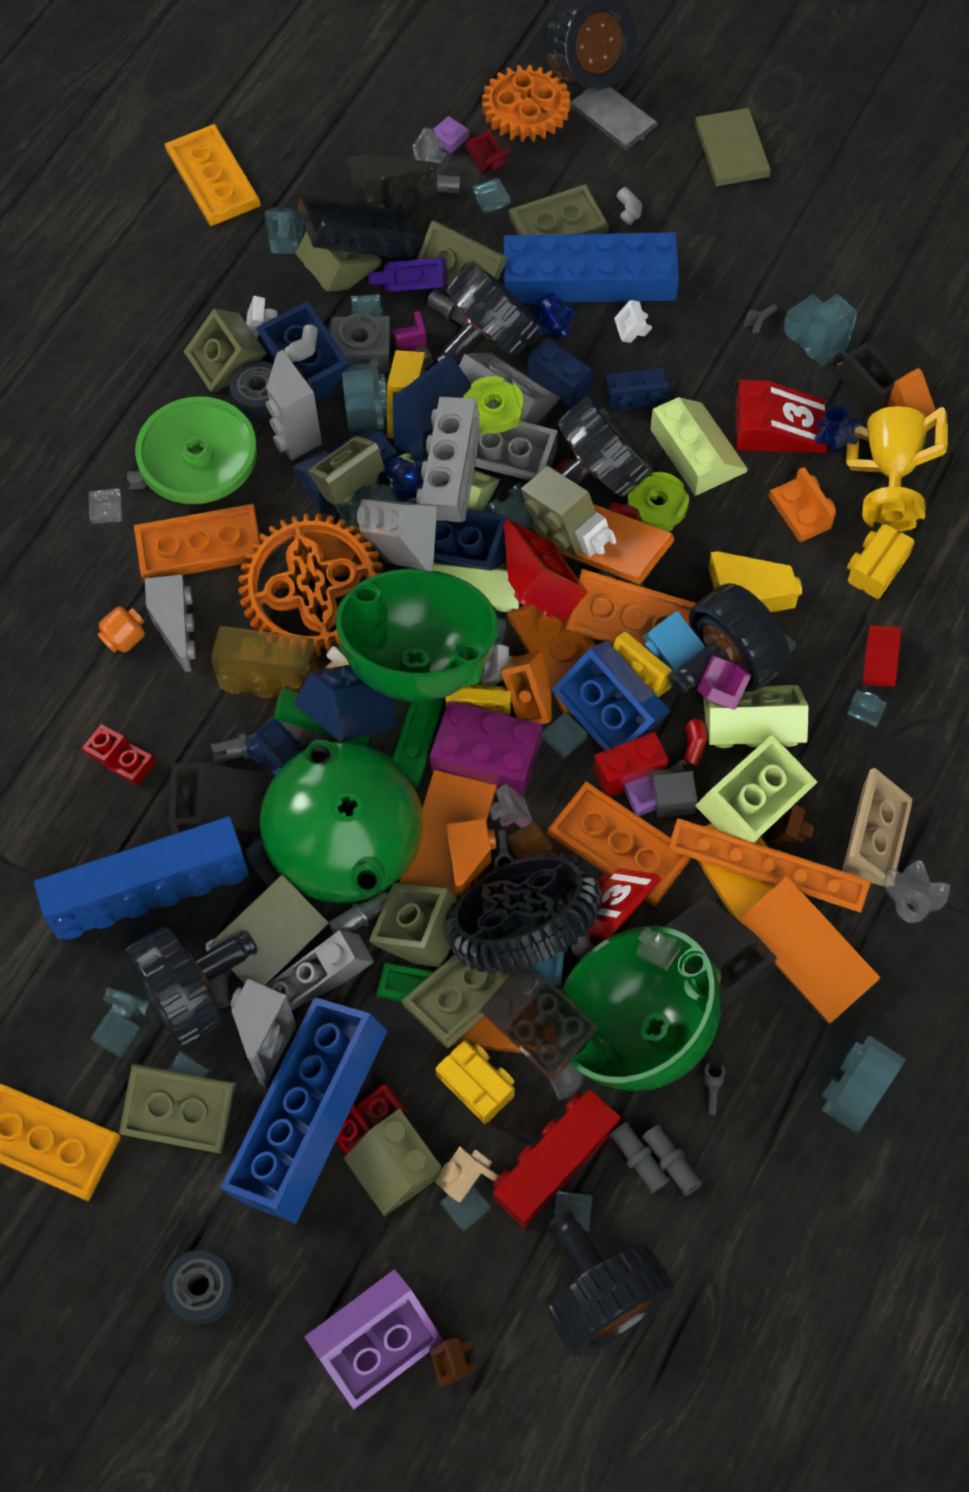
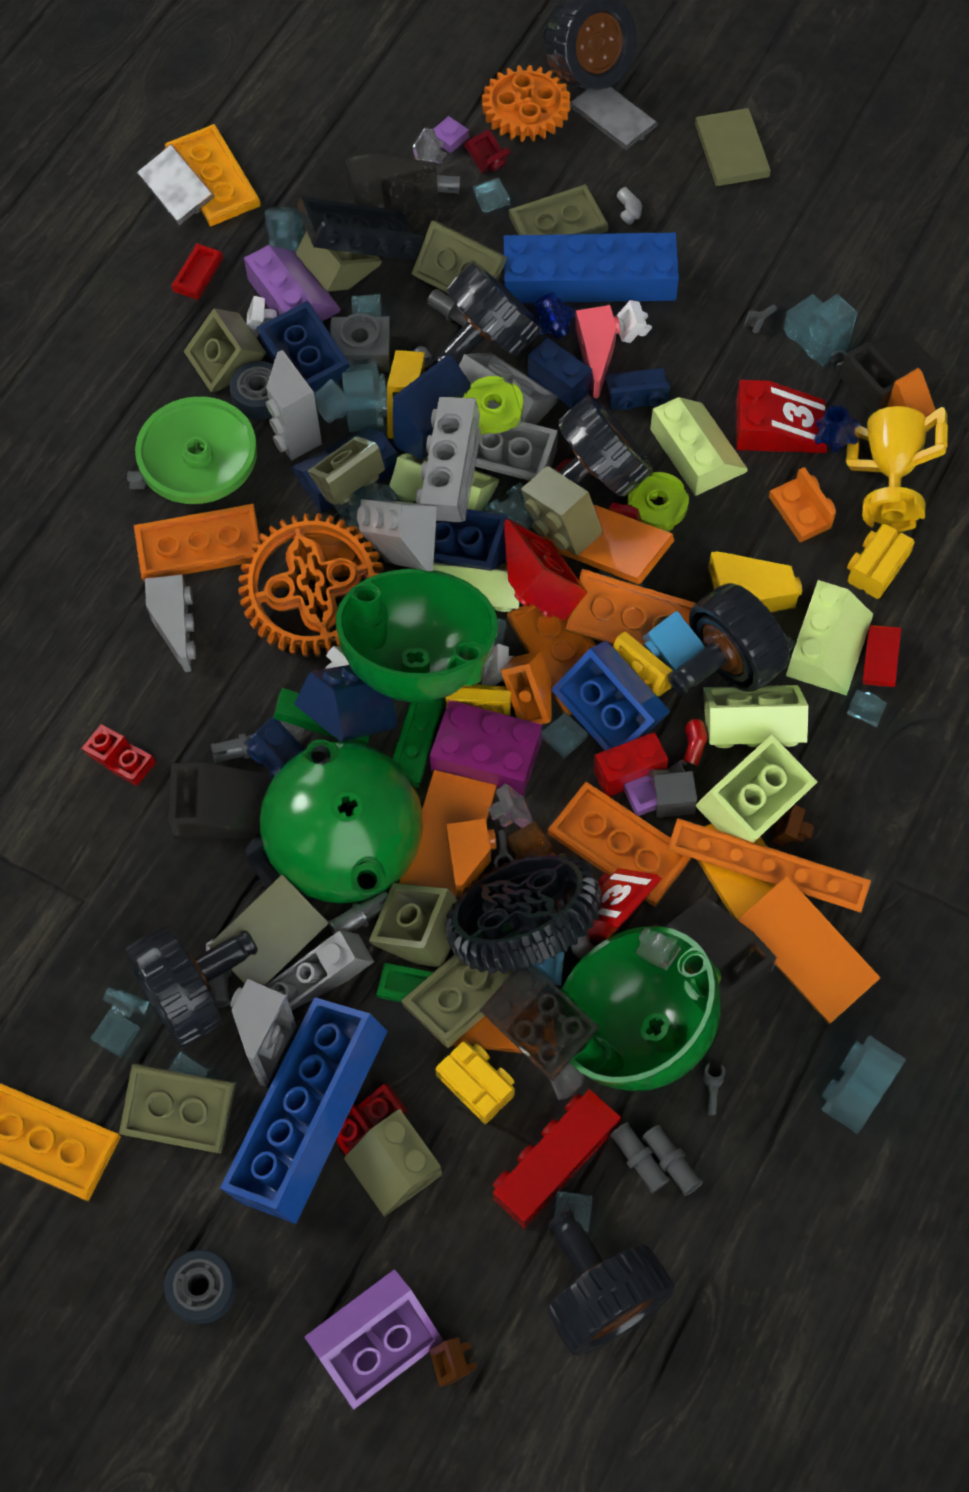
(105, 506): clear tile -> none
(121, 629): orange head -> none
(141, 879): blue brick -> none
(175, 184): none -> flat silver piece
(197, 271): none -> red tile
(262, 661): clear yellow brick -> none
(286, 282): none -> medium lavender slope
(303, 347): light grey arm -> none
(331, 401): none -> clear light blue tile
(405, 478): clear blue rock -> none
(410, 337): magenta panel -> none
(412, 275): dark purple hinge -> none
(462, 1172): tan bracket -> none
(468, 1210): clear light blue tile -> none
(594, 535): white tile -> none
(596, 336): none -> coral slope
(723, 682): magenta panel -> none
(830, 639): none -> yellowish green slope
(877, 829): tan slope -> none
(915, 888): clear plate -> none

